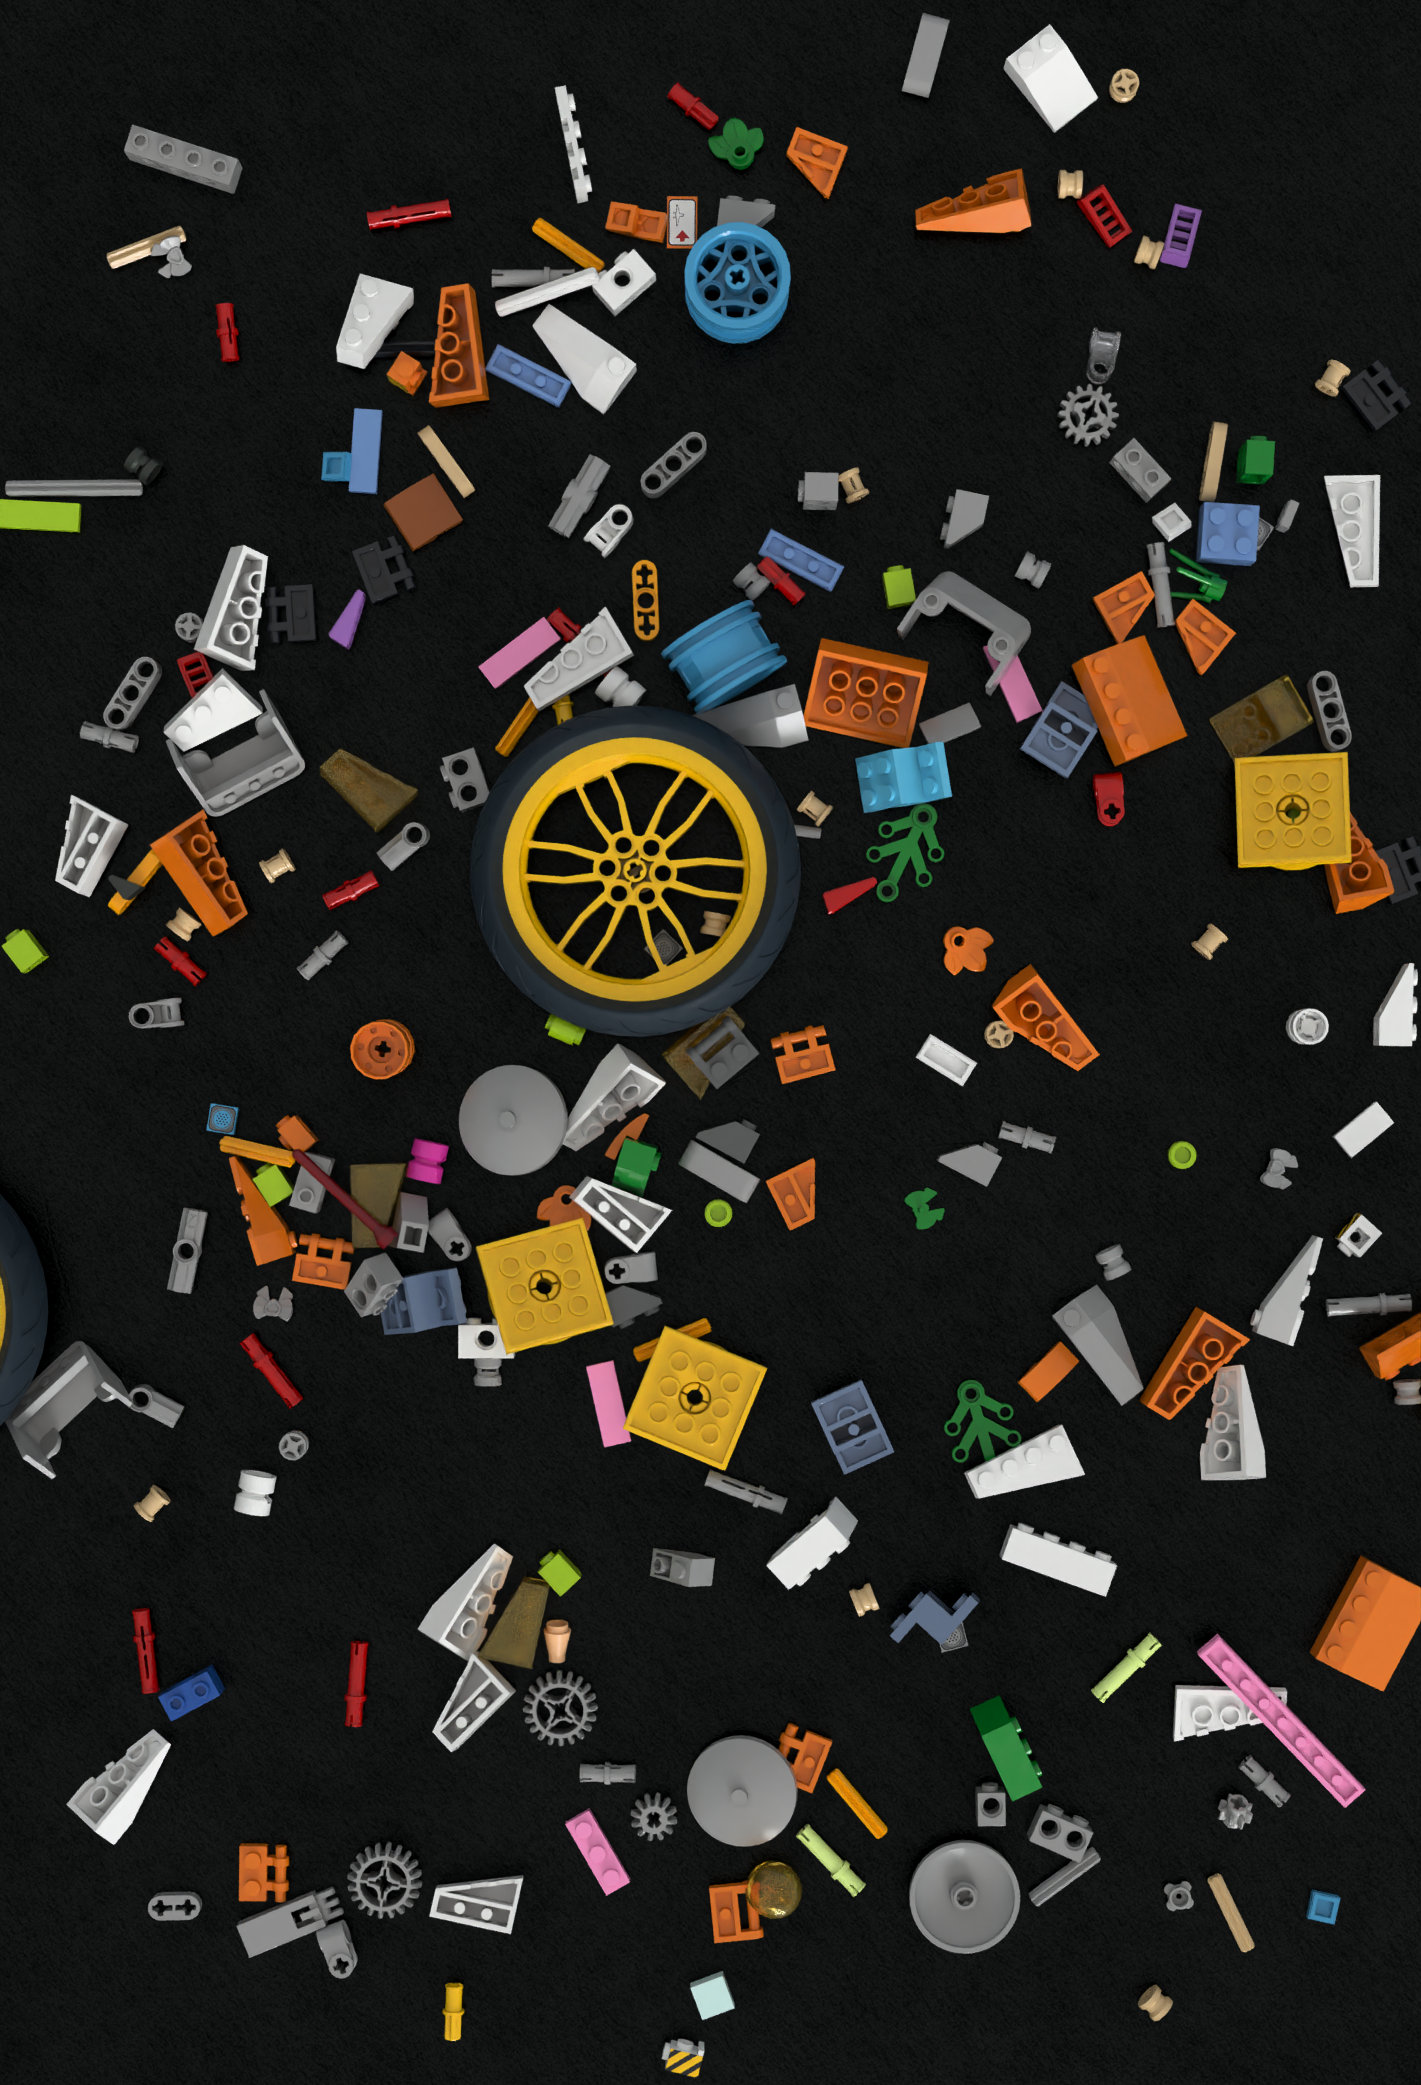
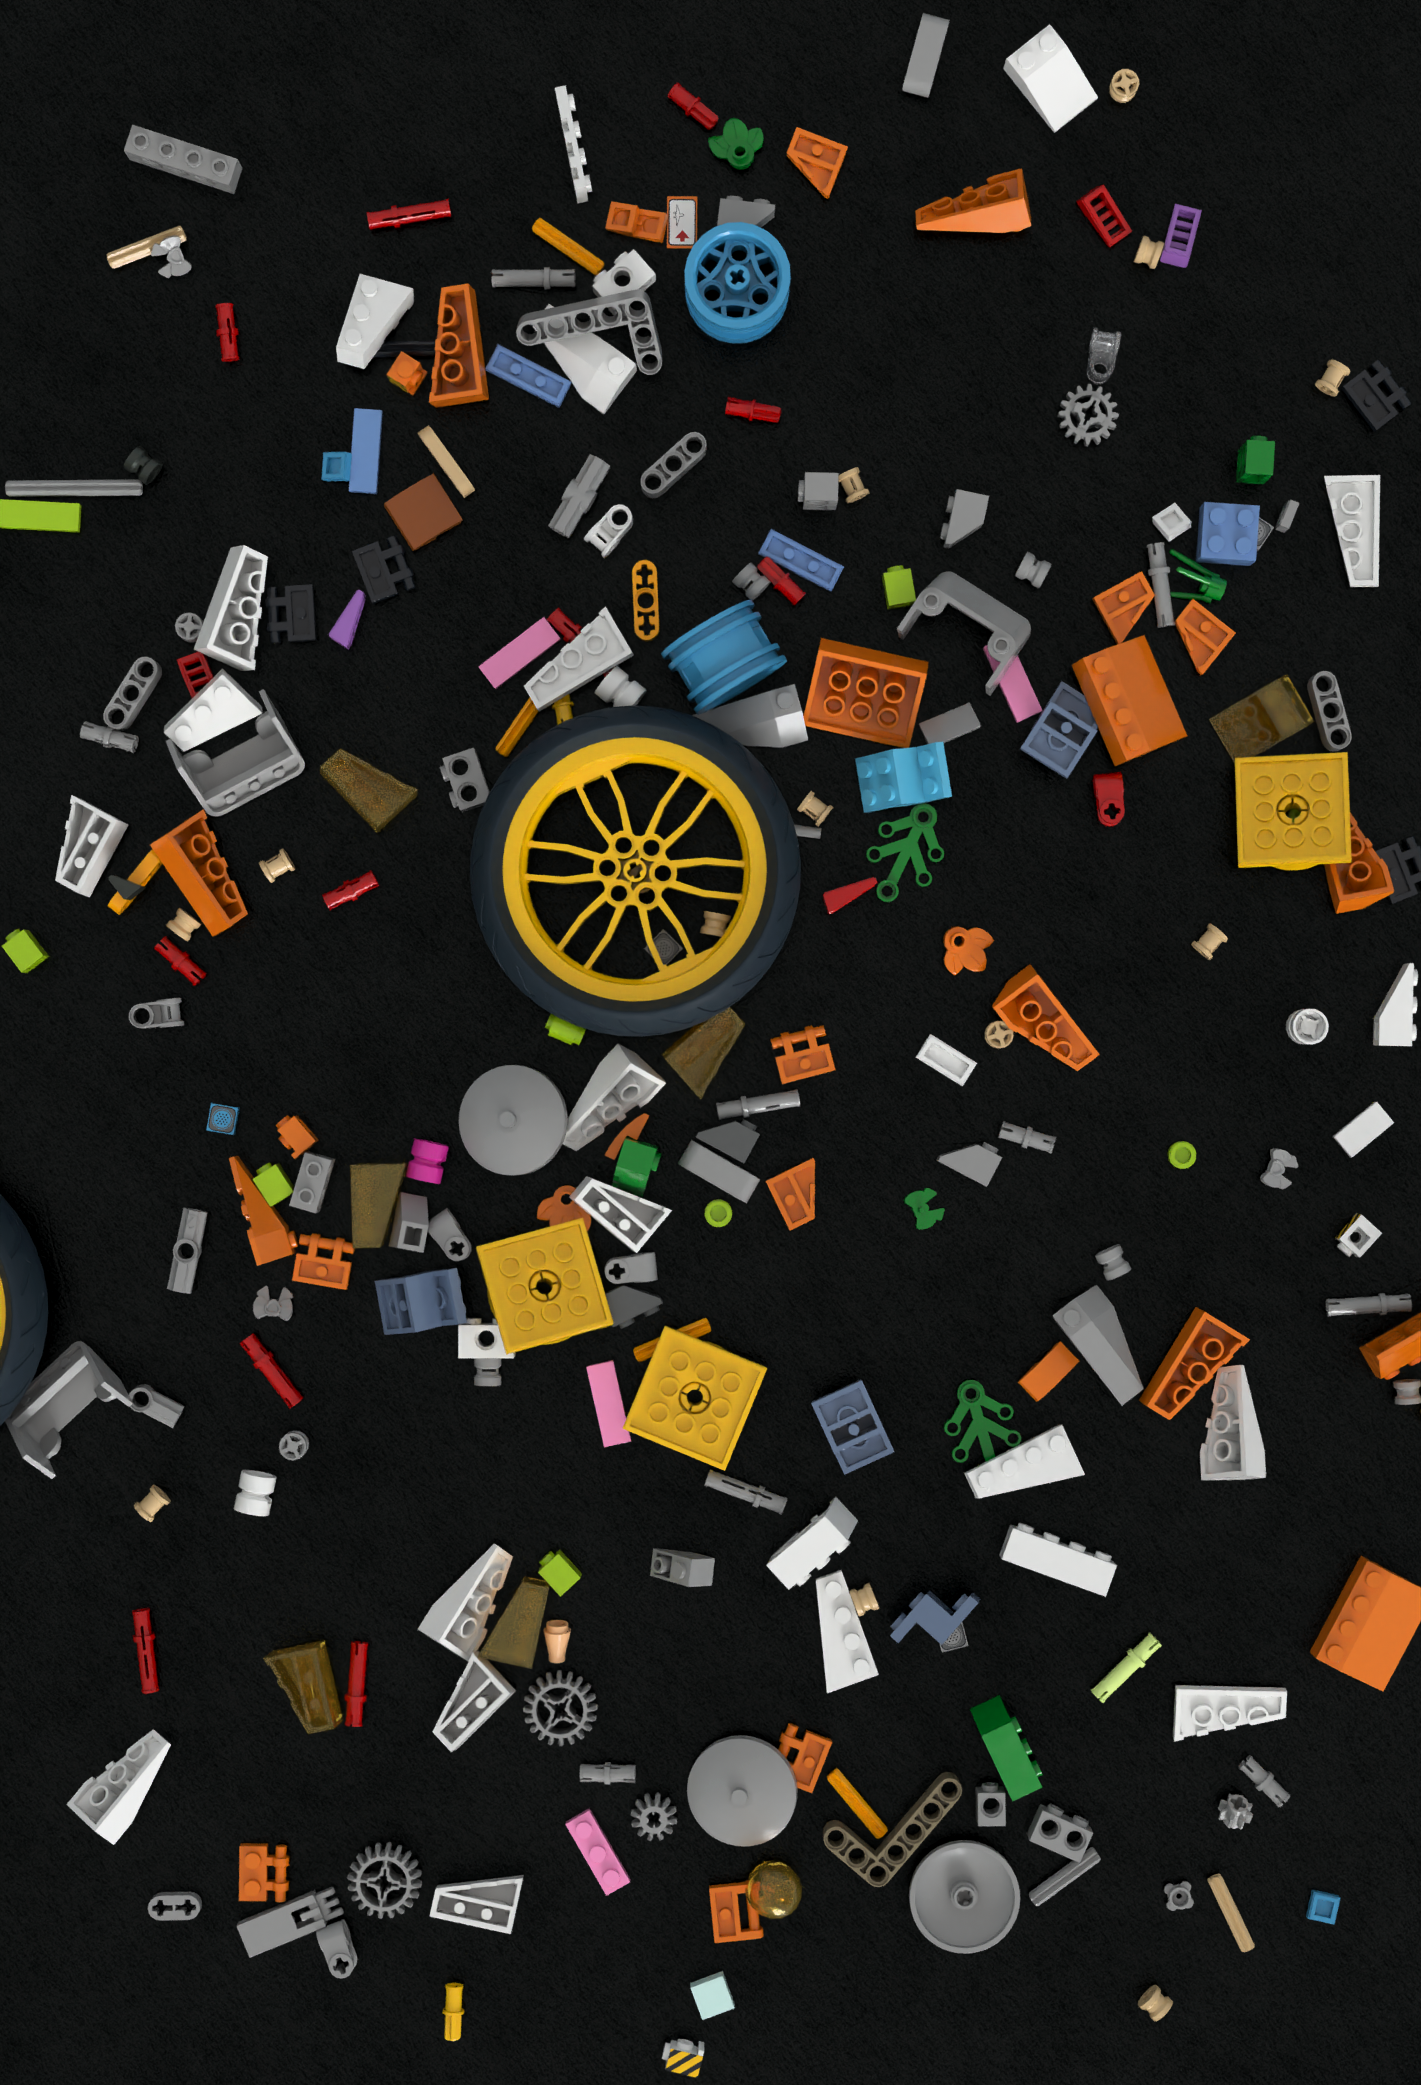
(191, 1693): blue brick -> none
(256, 1151): light orange axle -> none
(309, 1683): none -> clear yellow wedge
(322, 955): light grey pin -> none
(368, 1056): orange wheel -> none
(373, 1285): light grey brick -> none
(382, 1233): dark red piece -> none
(402, 847): light grey piece -> none
(547, 291): white axle -> none
(599, 321): none -> light grey beam
(728, 1058): dark grey plate -> none
(752, 410): none -> red axle
(758, 1104): none -> light grey pin
(838, 1868): yellowish green pin -> none
(843, 1641): none -> white wing
(897, 1836): none -> dark tan beam
(1070, 184): tan wheel -> none
(1140, 470): light grey brick -> none
(1213, 462): tan beam -> none
(1281, 1310): white wedge -> none
(1281, 1720): bright pink tile -> none

